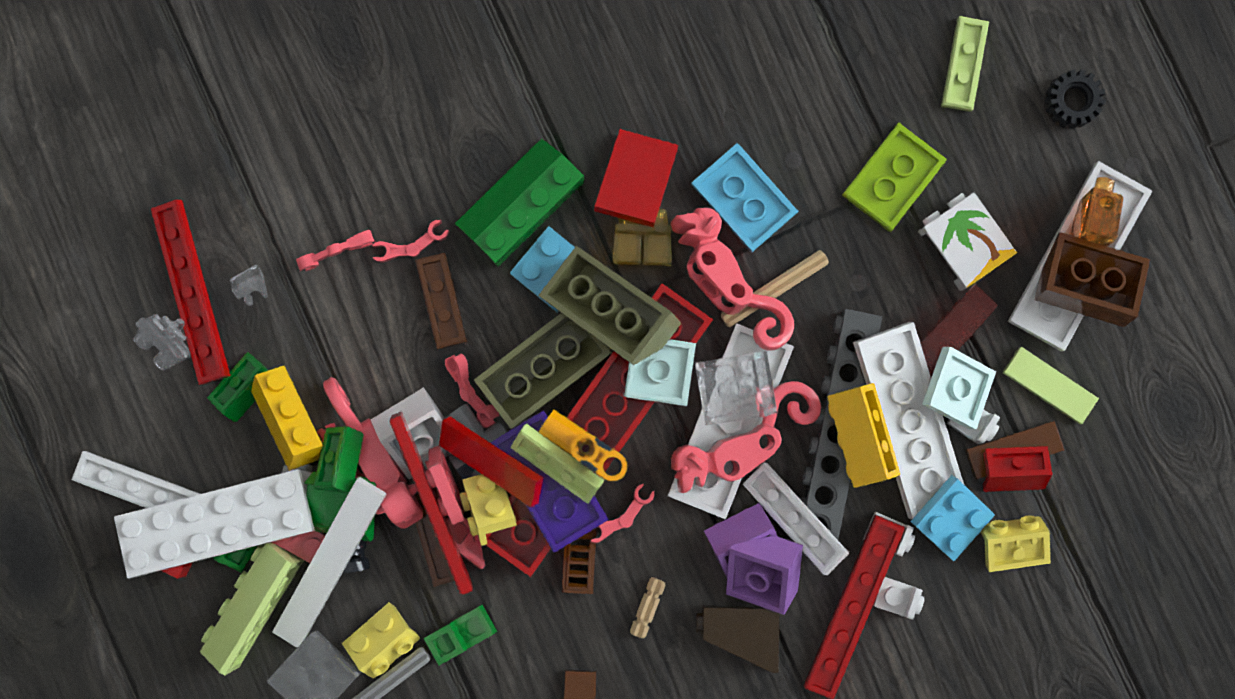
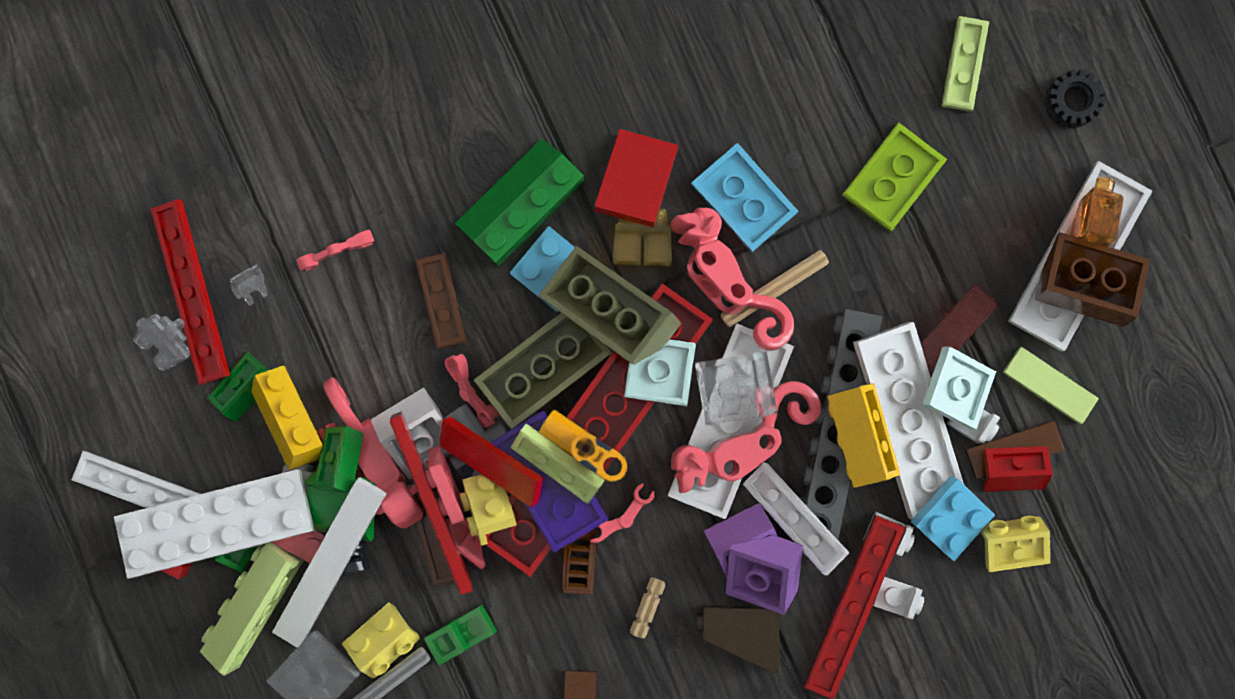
(413, 249): coral piece -> none
(968, 239): white panel -> none

